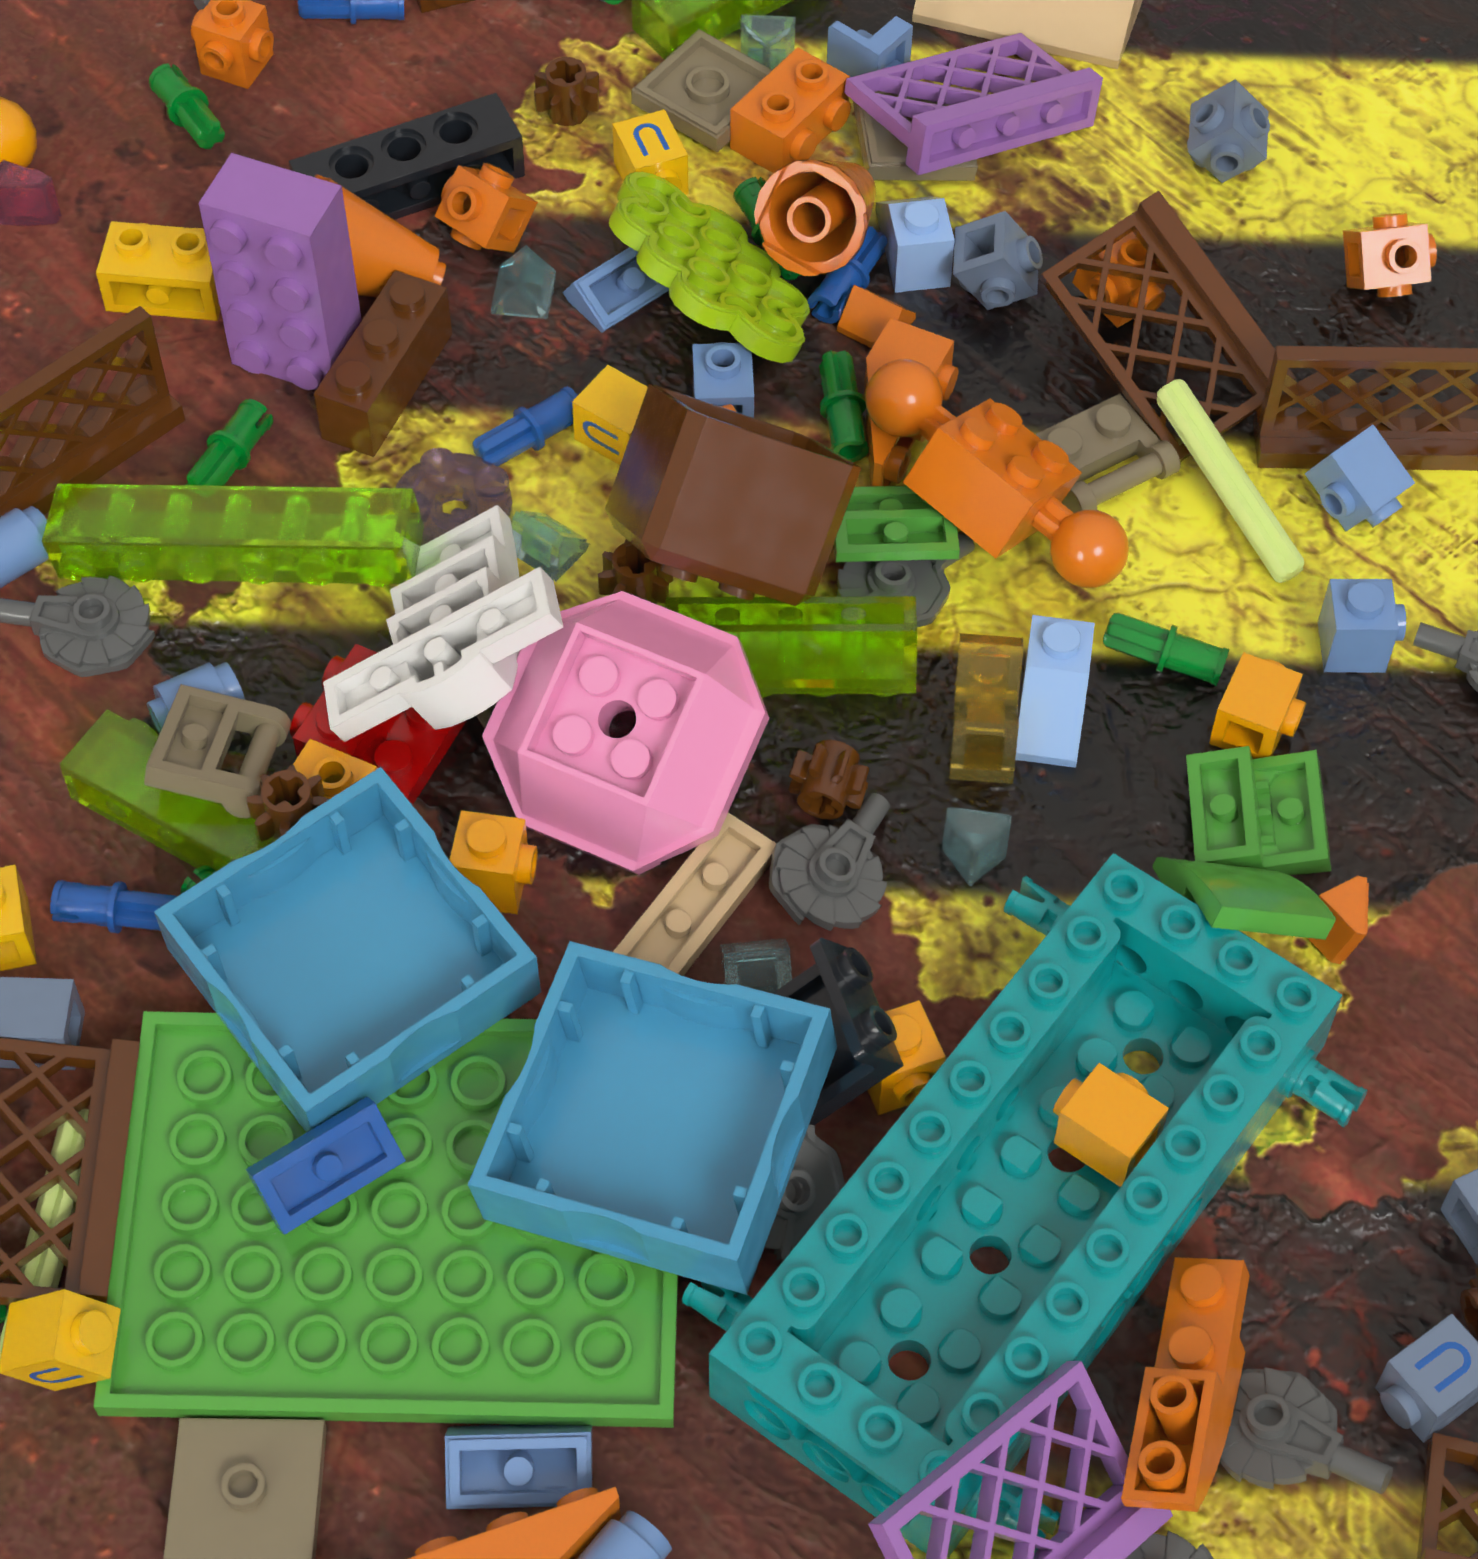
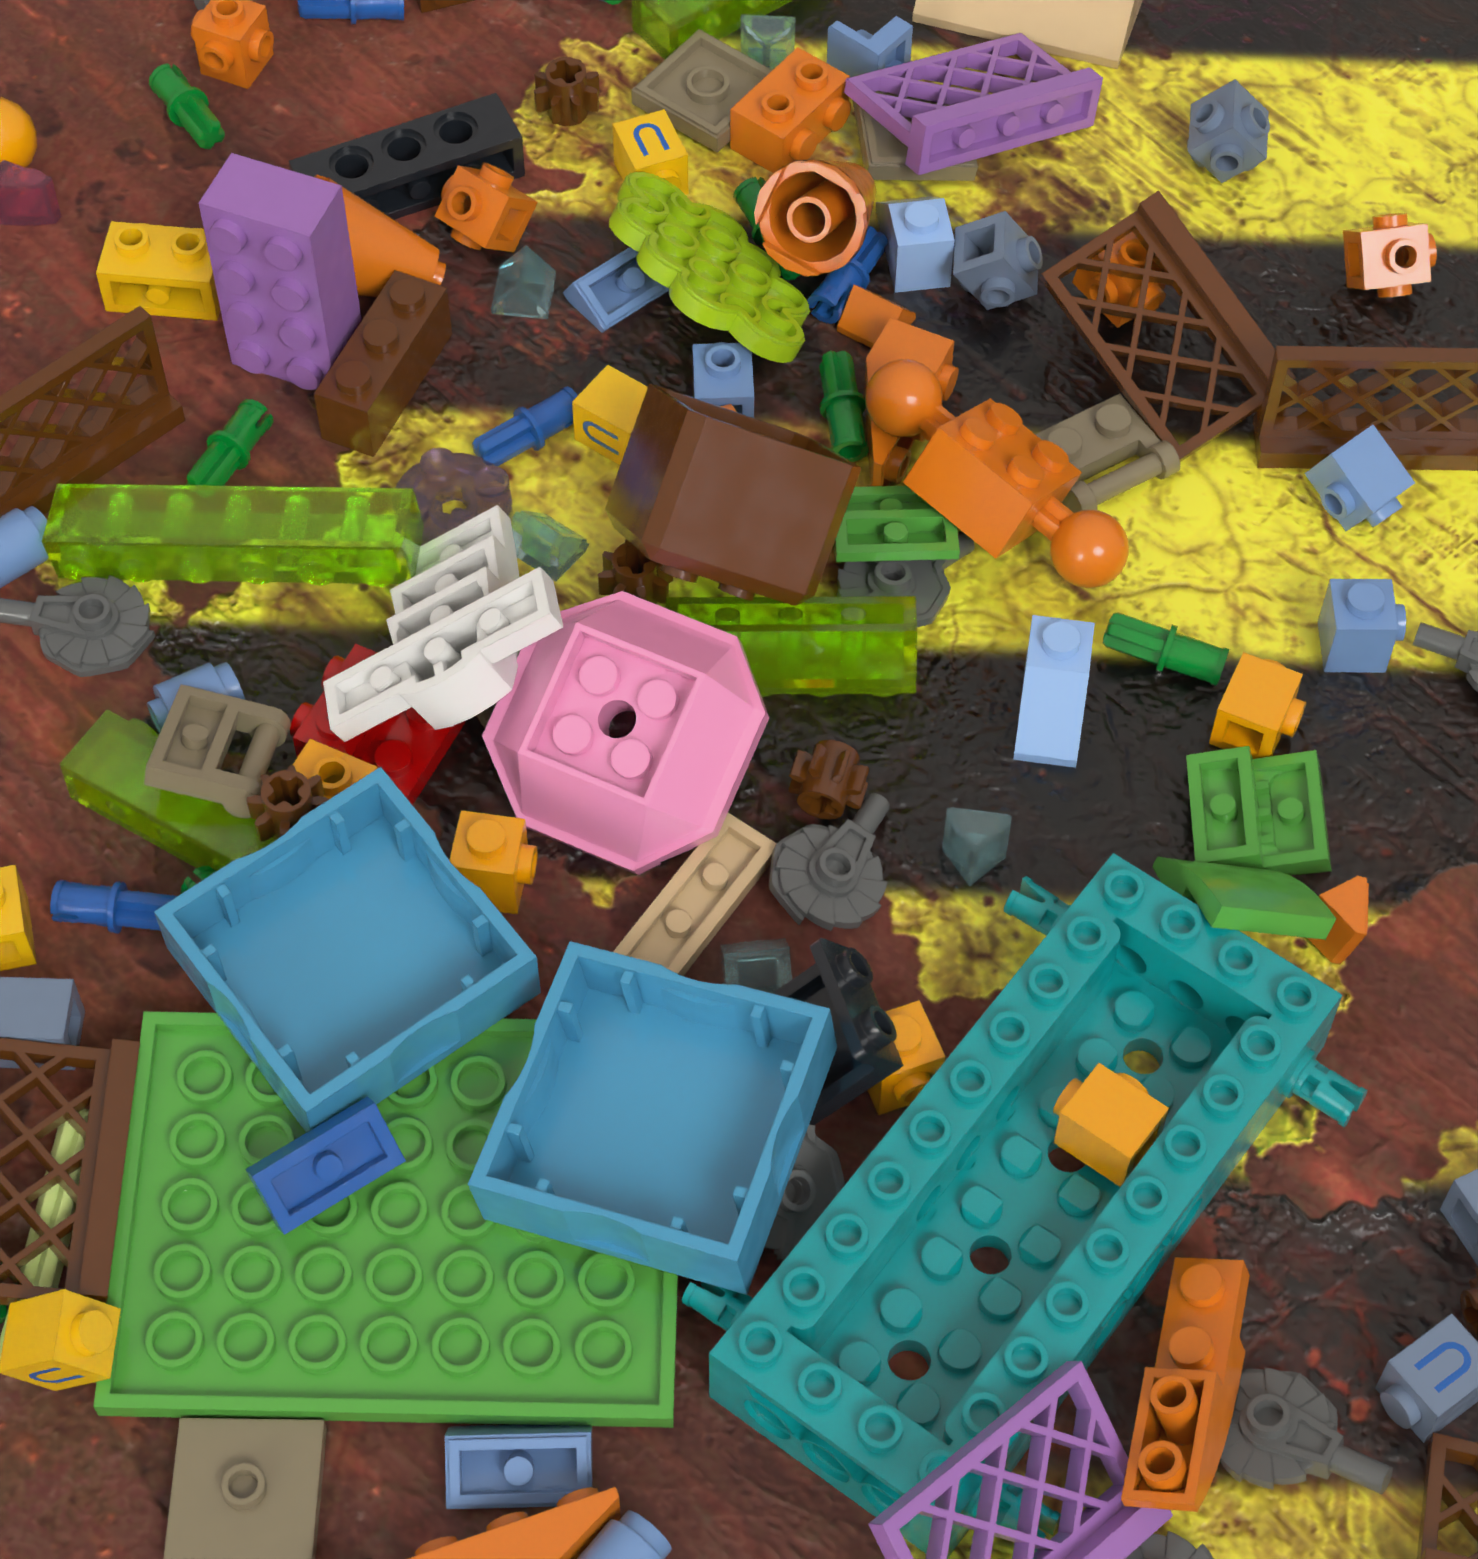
(986, 708): clear yellow brick -> none
(1230, 481): yellowish green axle -> none

